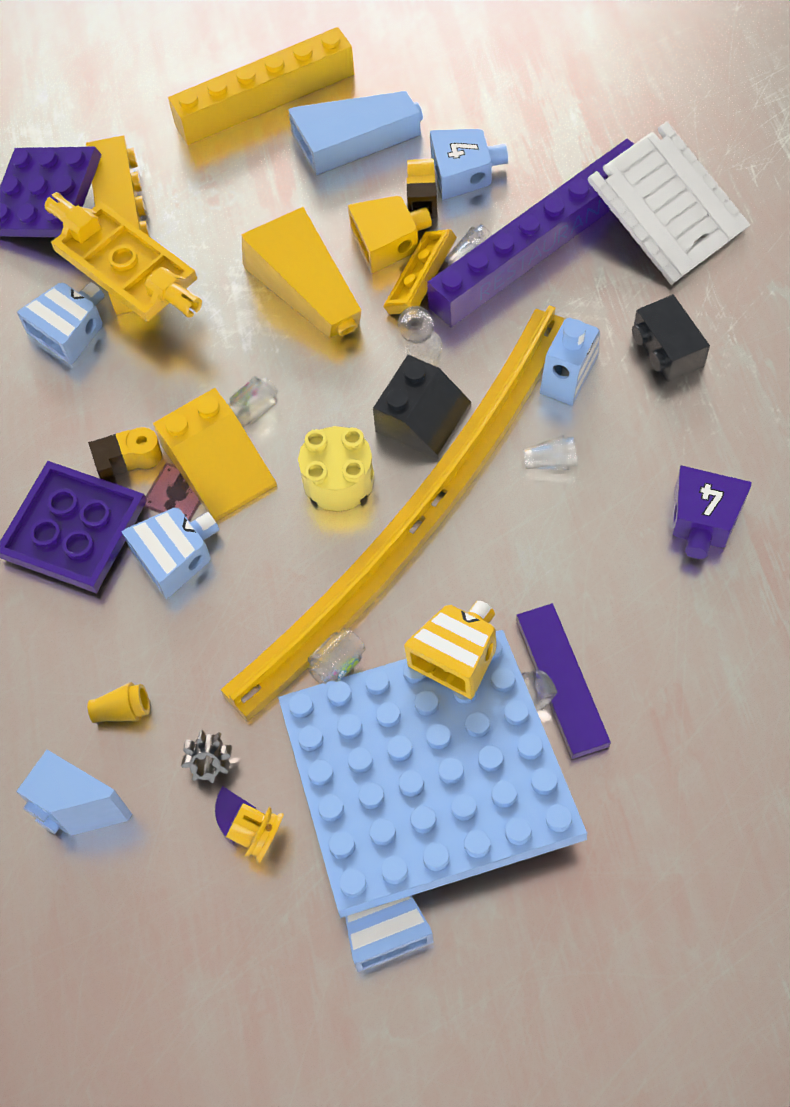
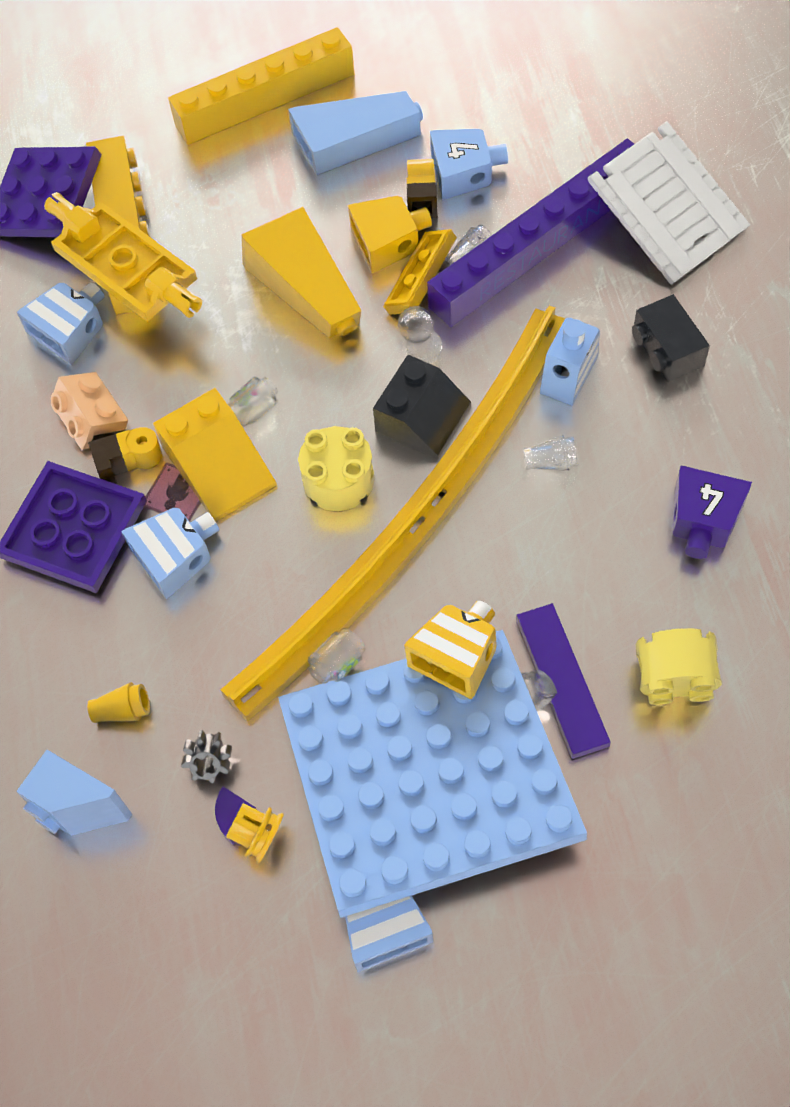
(86, 407): none -> light nougat bracket
(678, 665): none -> light yellow brick

